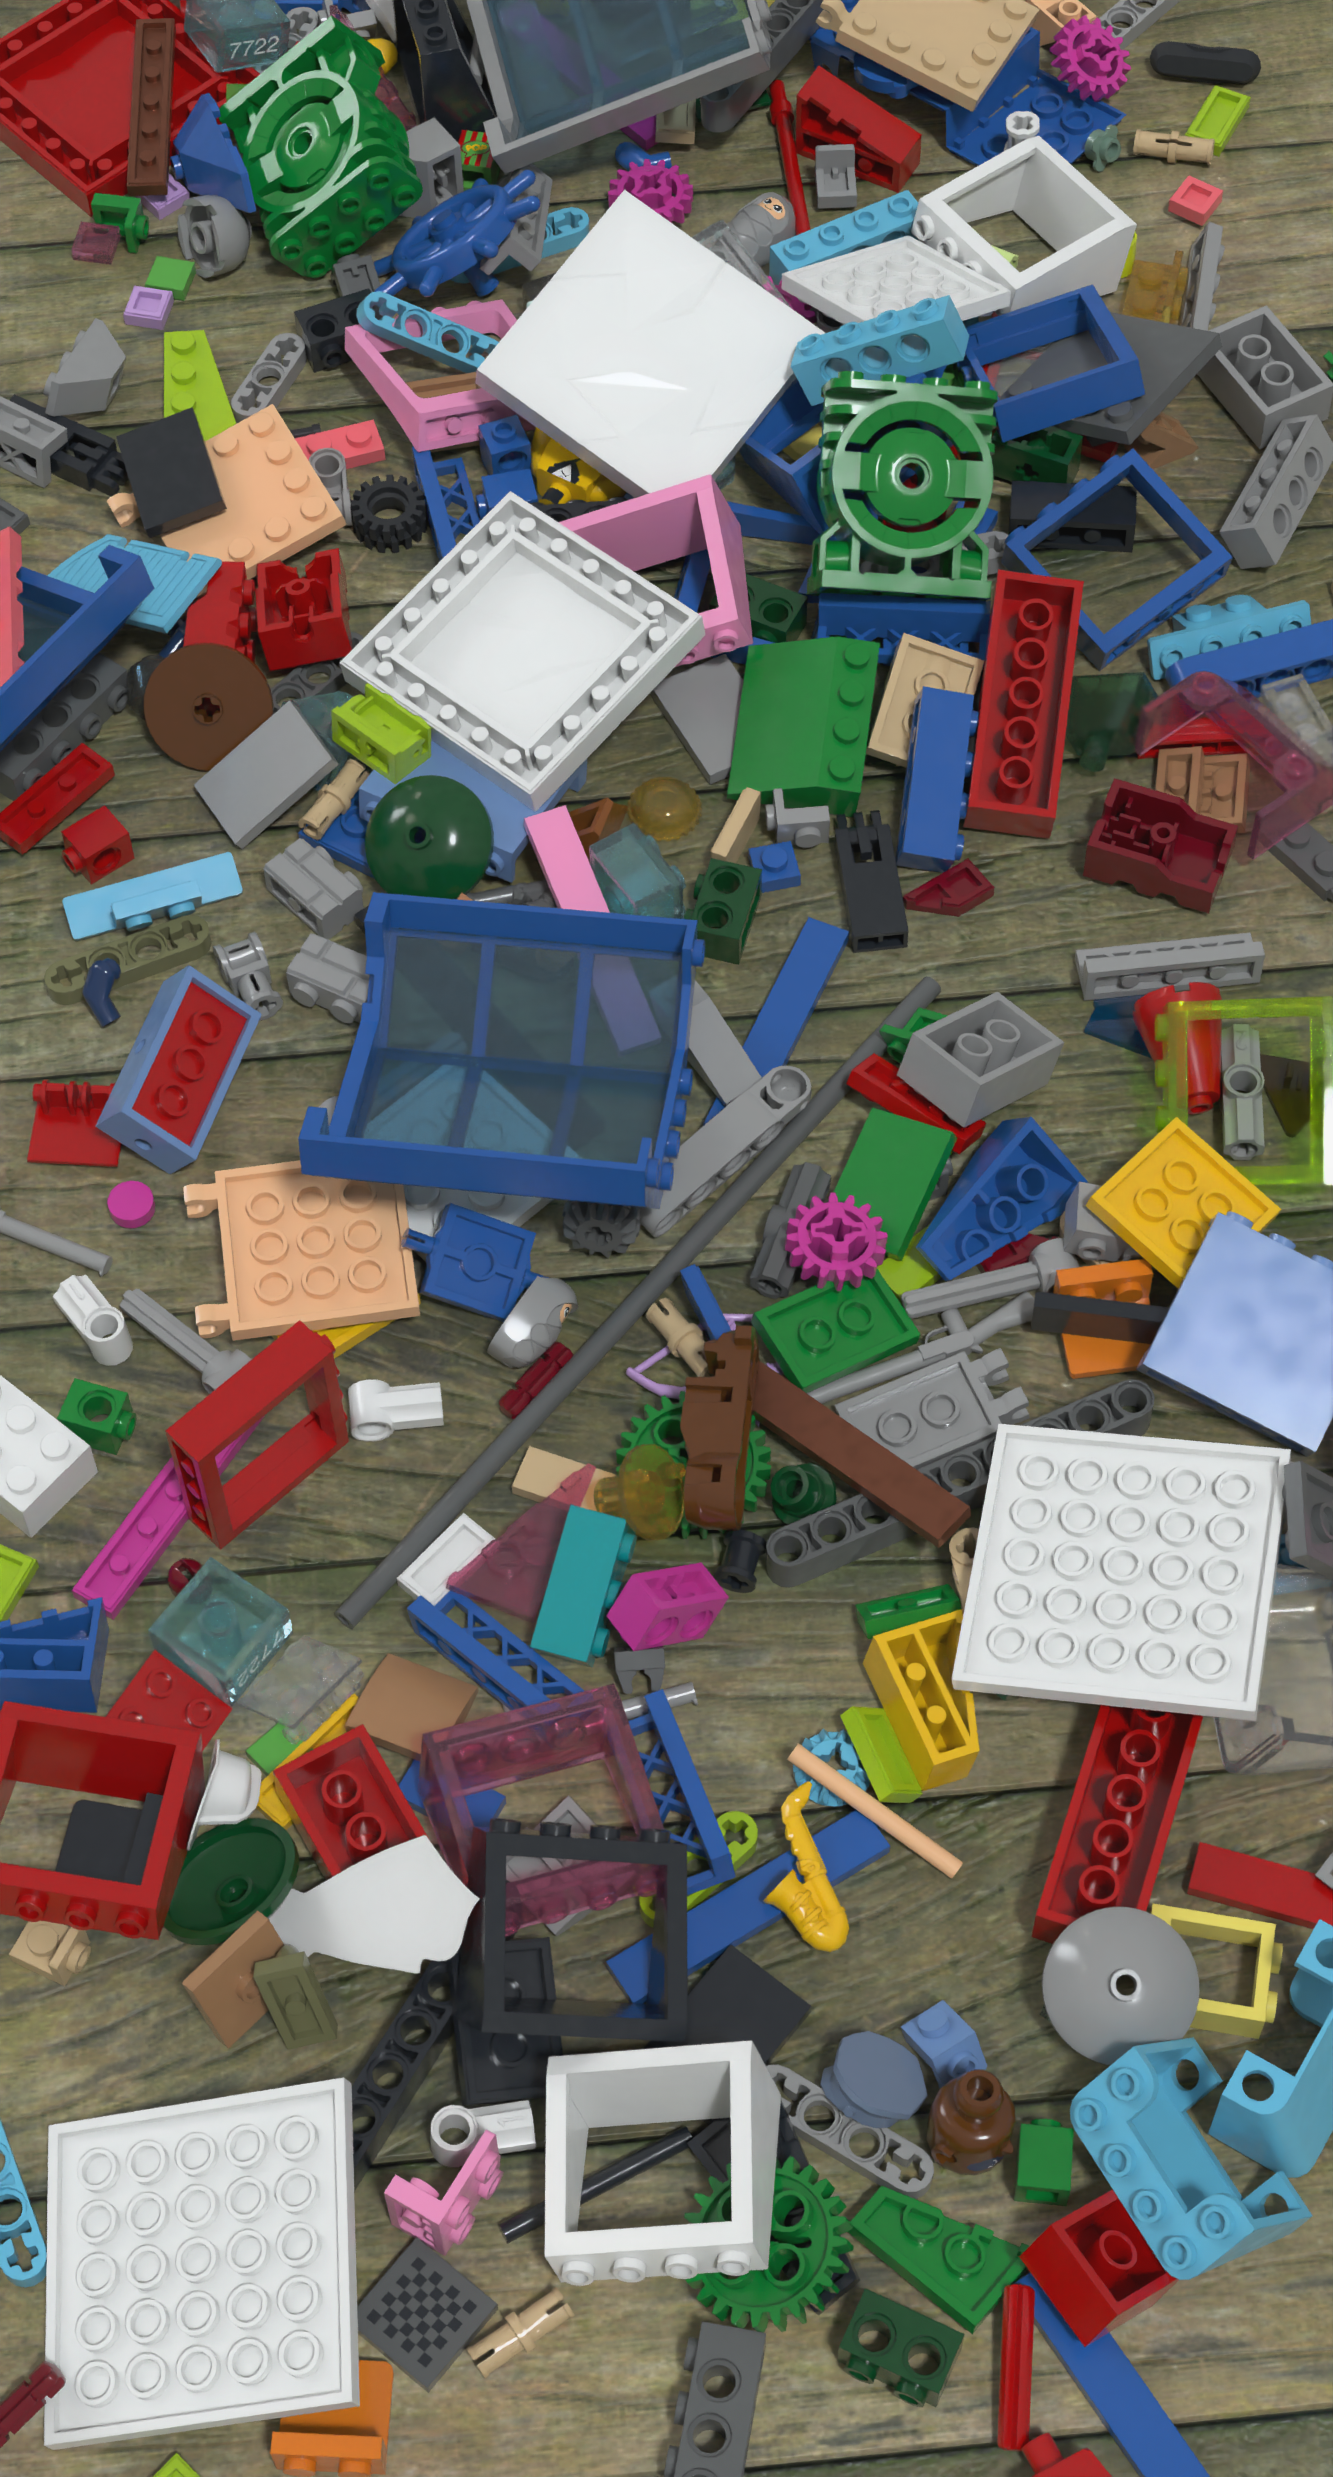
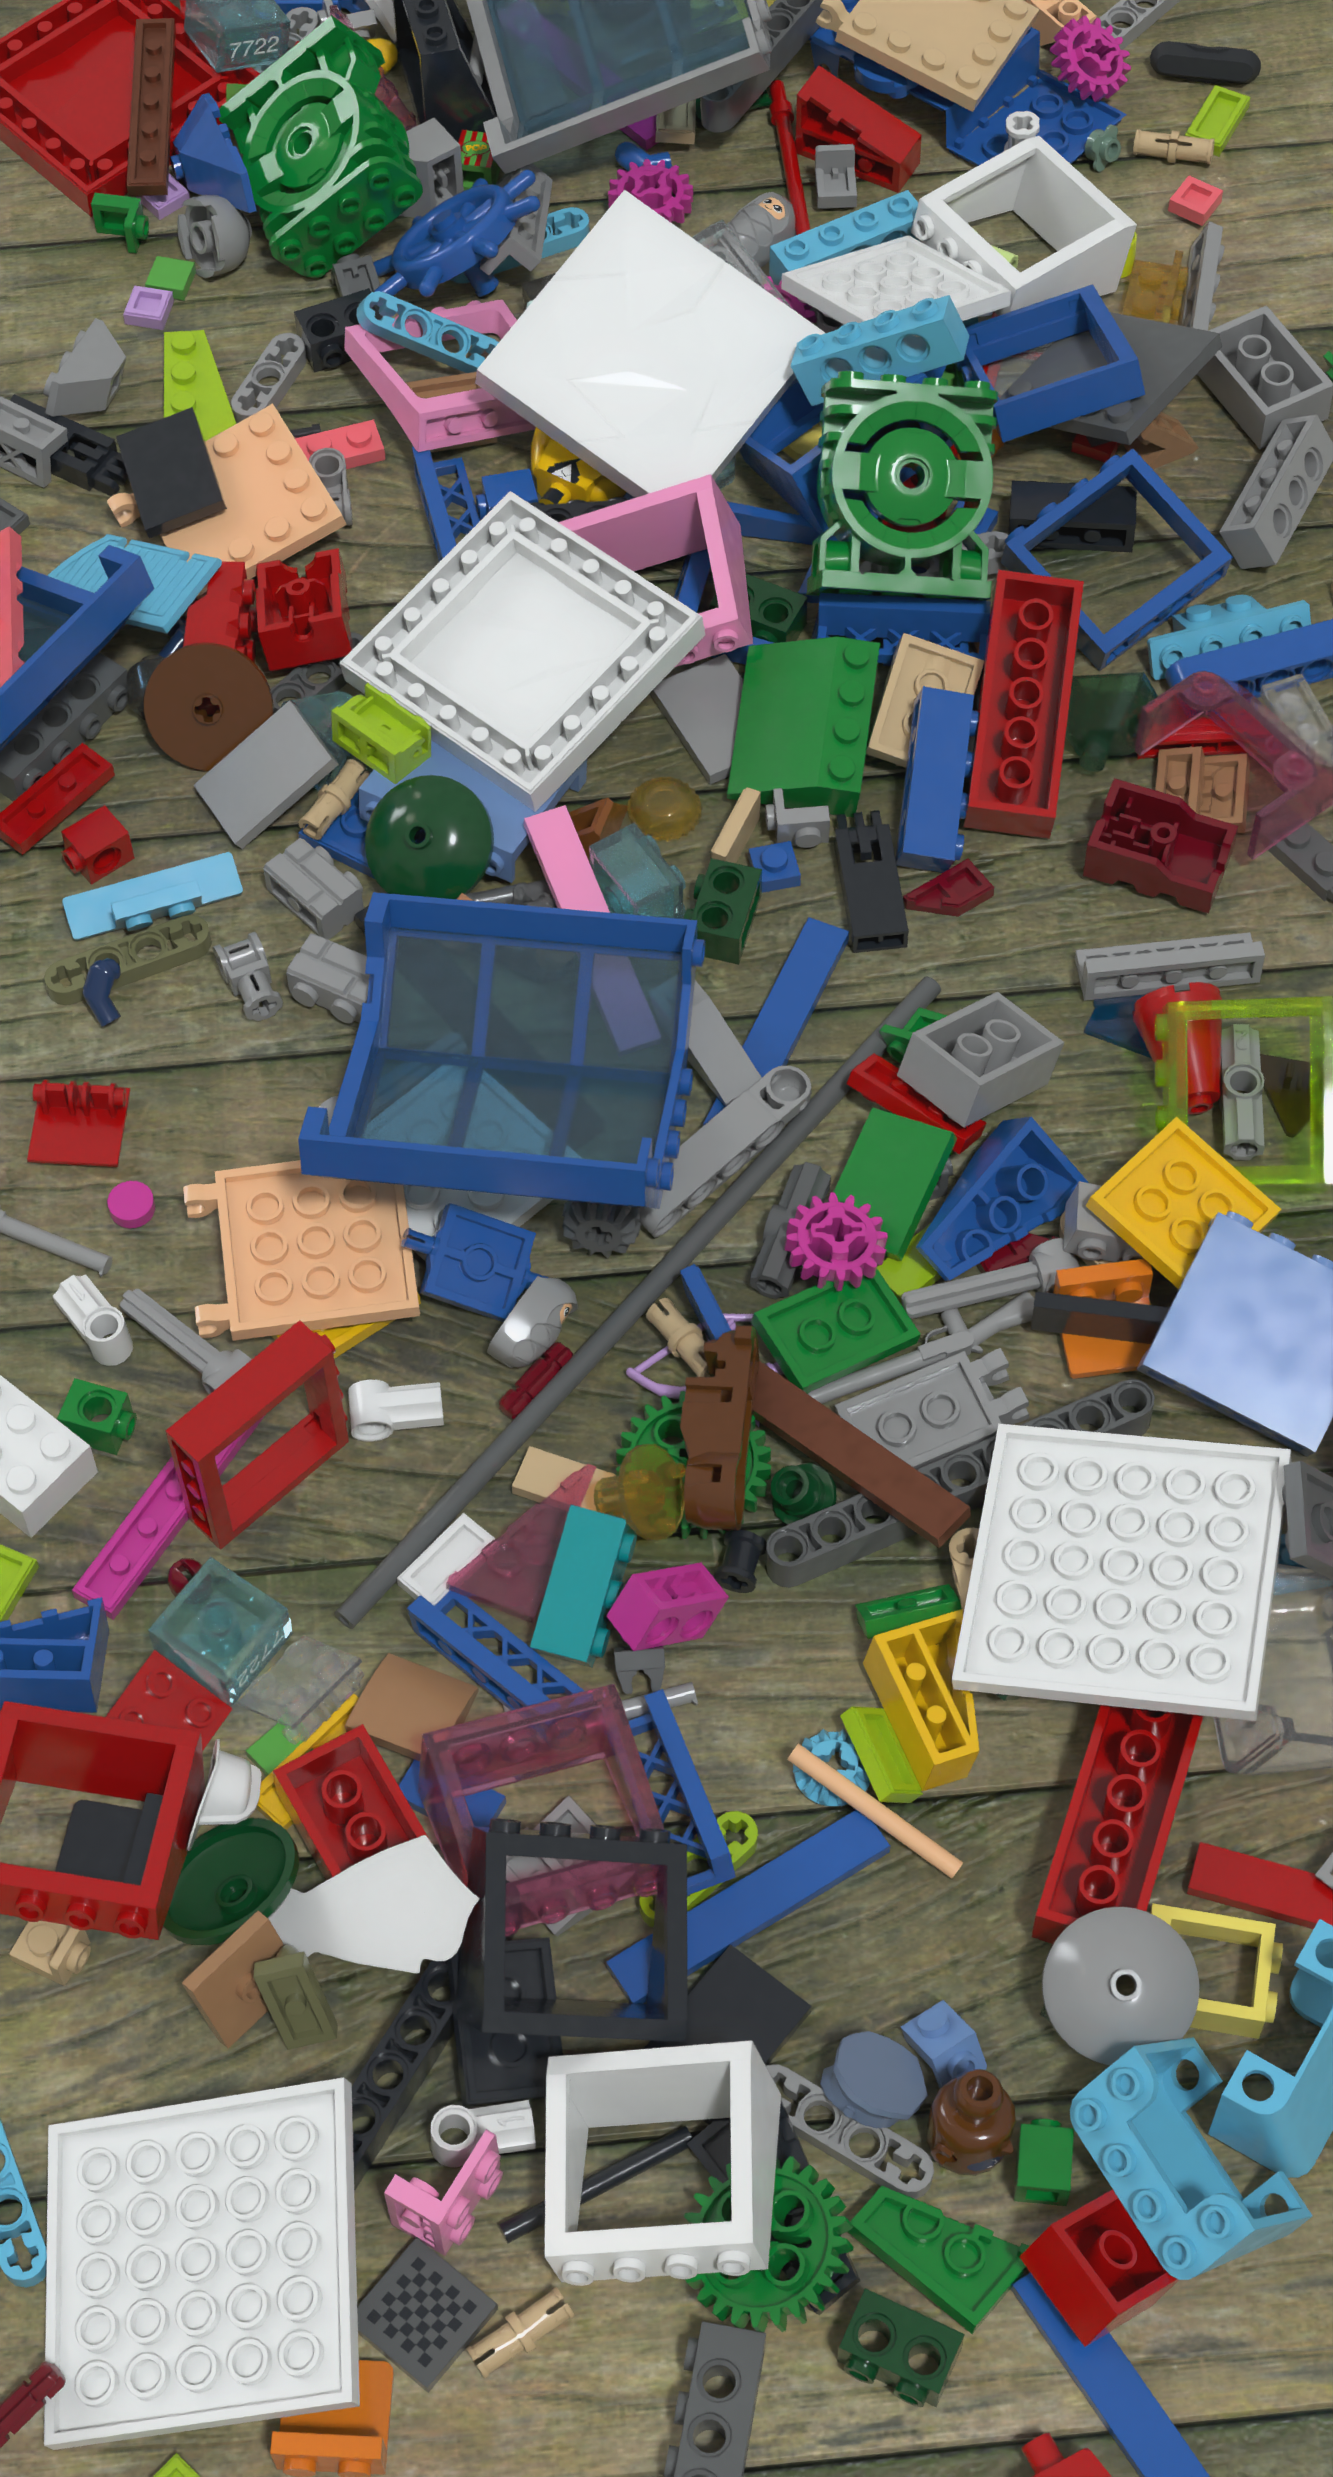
(96, 243): clear pink tile -> none
(179, 1070): brick -> none
(392, 531): black tyre -> none
(504, 446): blue brick -> none
(809, 1905): yellow piece -> none
(1016, 2367): red axle -> none
(1038, 456): dark green brick -> none

